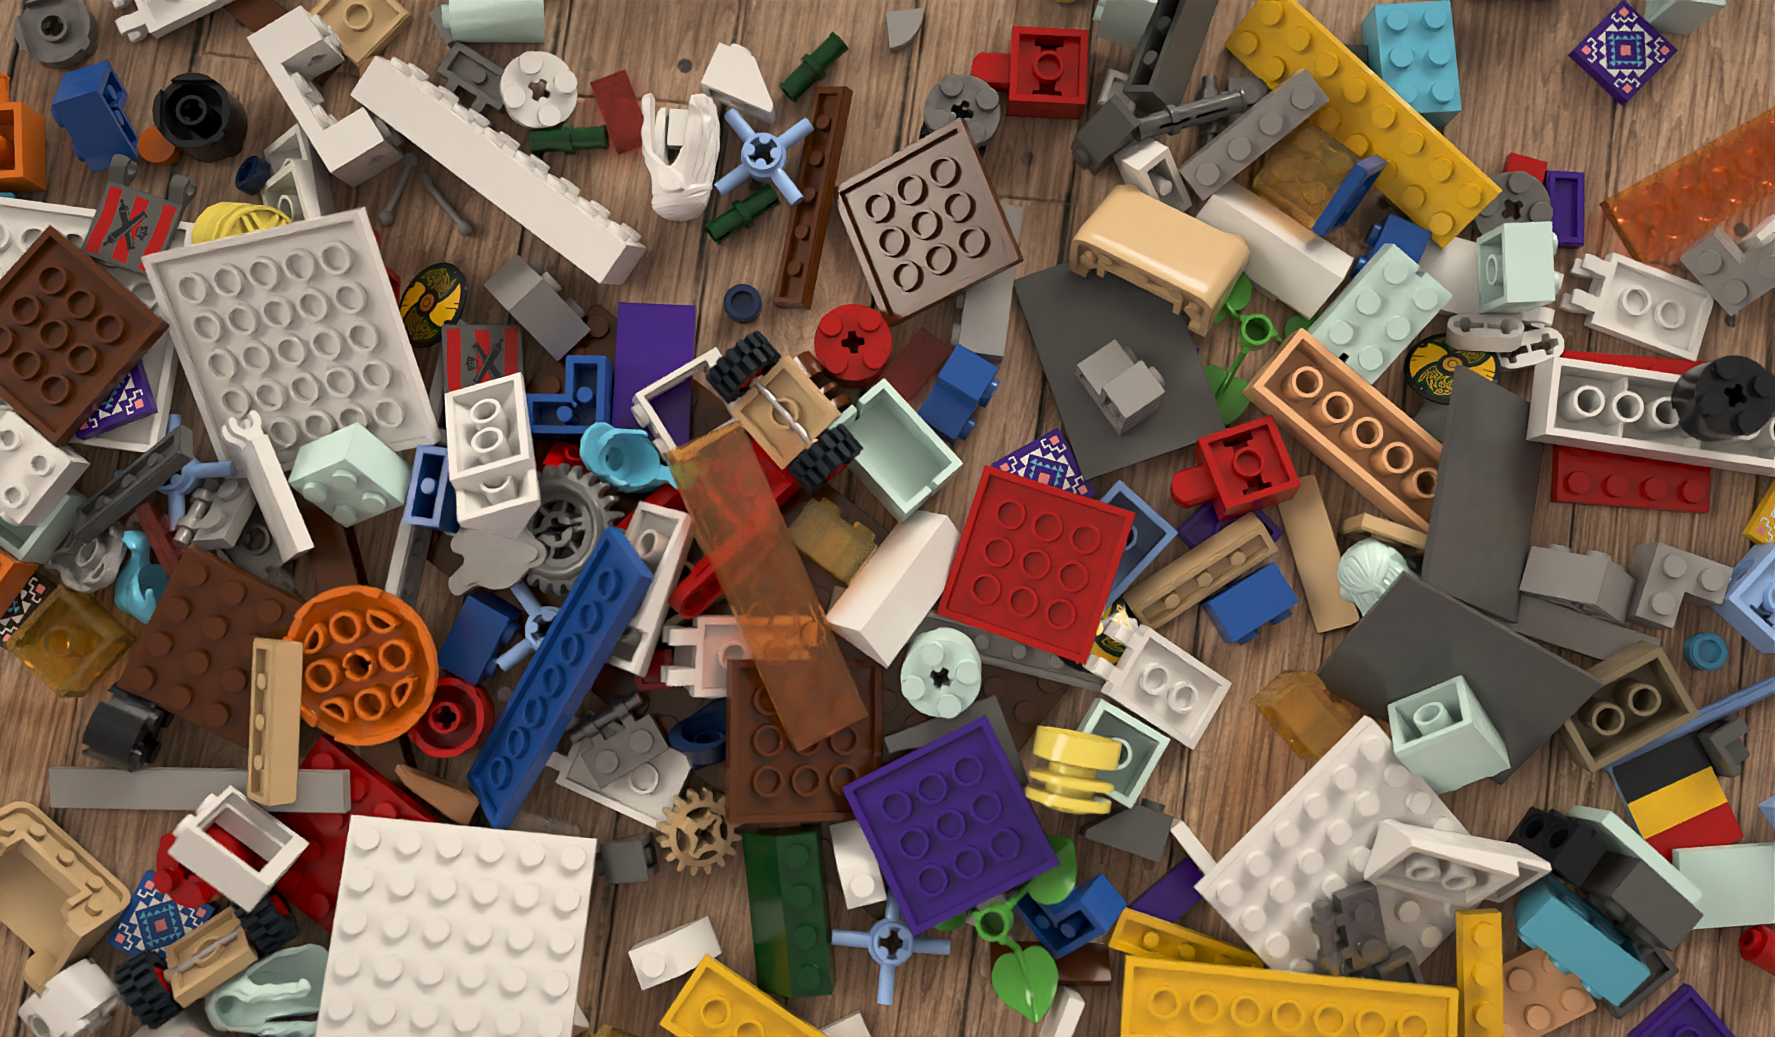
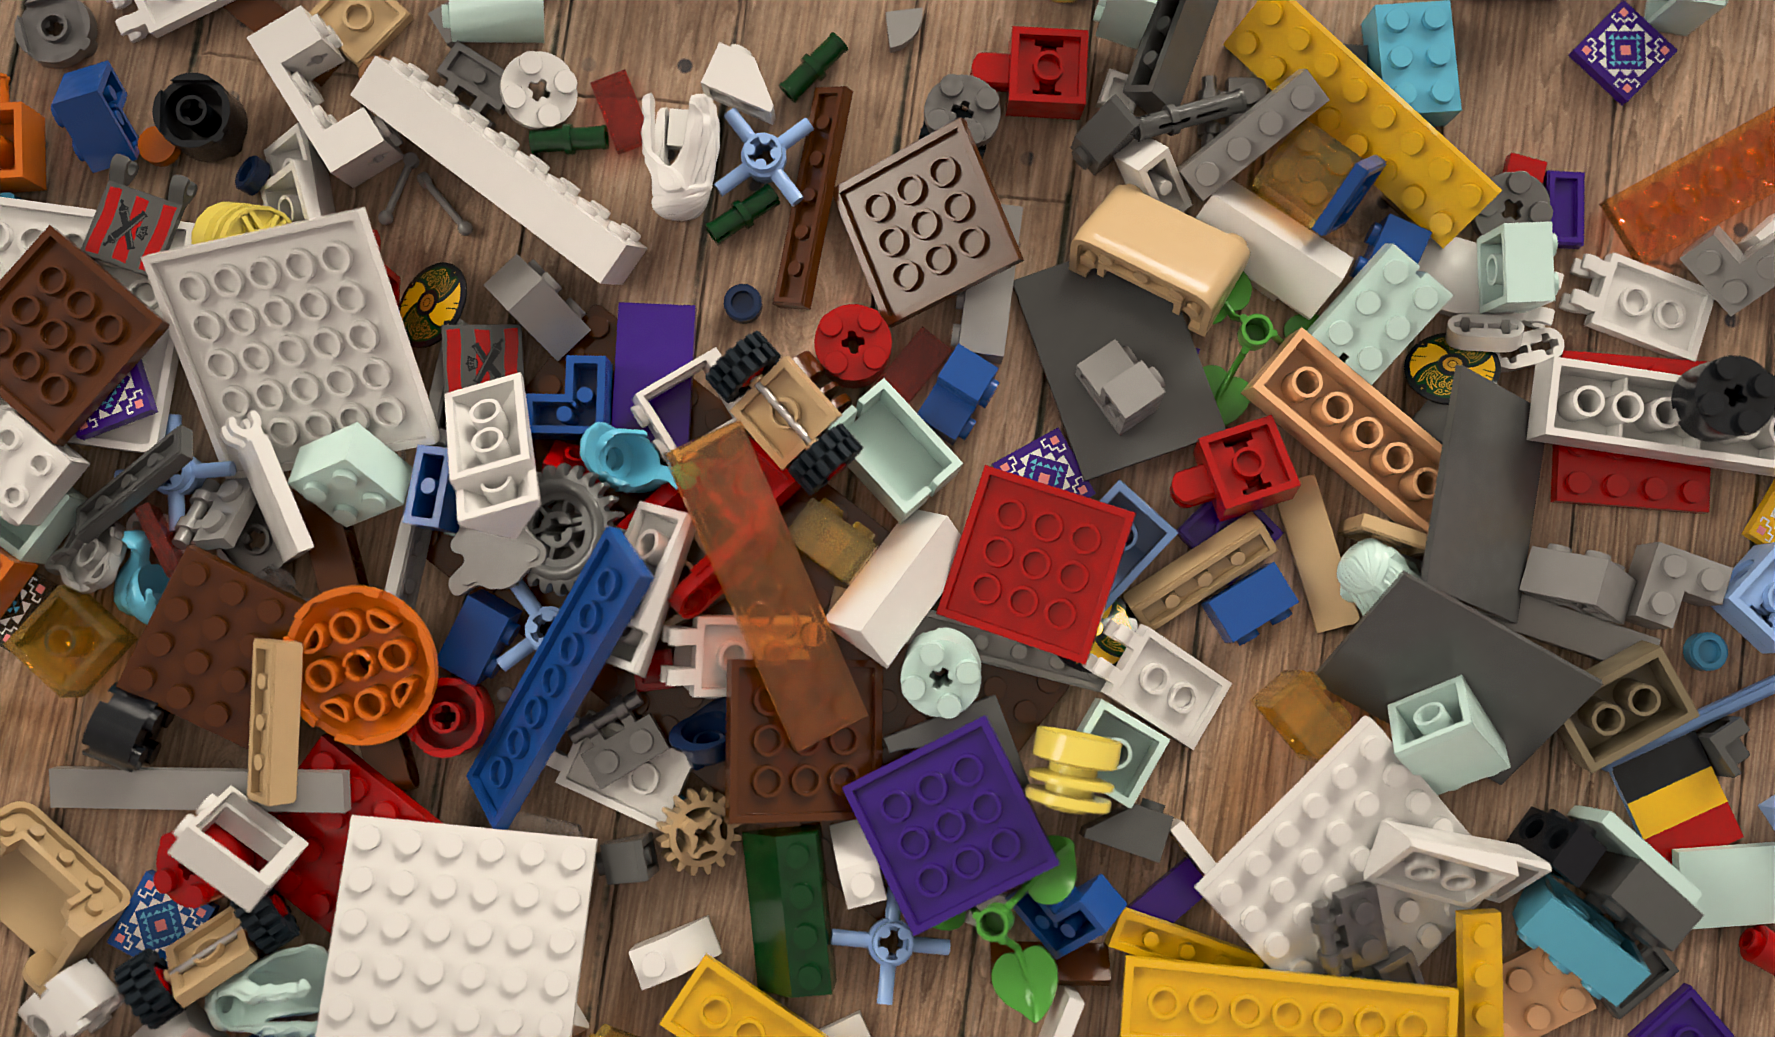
(448, 797): medium nougat slope -> none

